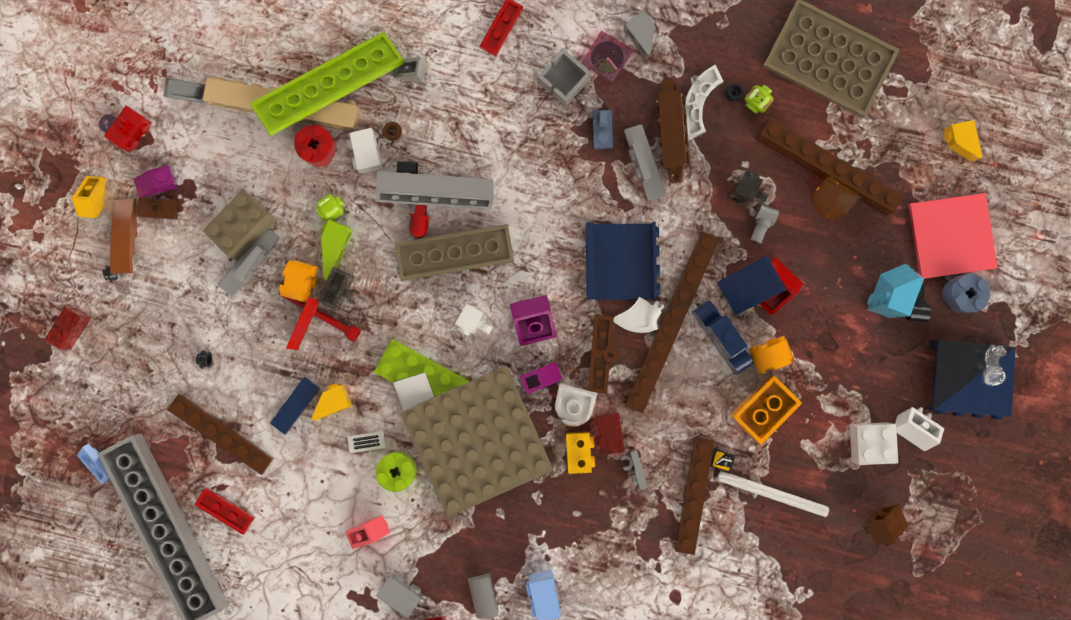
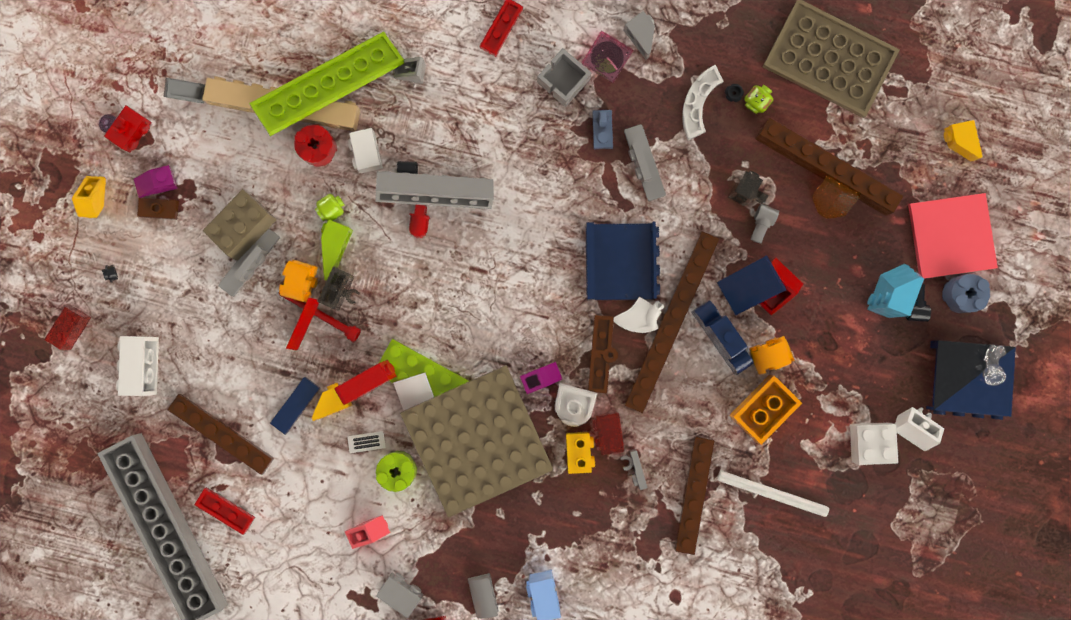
(92, 461): light blue plate -> none
(122, 236): dark orange slope -> none
(137, 366): none -> white brick
(204, 359): black plate -> none
(365, 382): none -> red slope
(392, 125): reddish brown plate -> none
(454, 252): dark tan plate -> none
(471, 320): white brick -> none
(533, 320): magenta slope -> none
(673, 130): reddish brown hinge -> none
(722, 460): slope -> none
(887, 525): reddish brown brick -> none

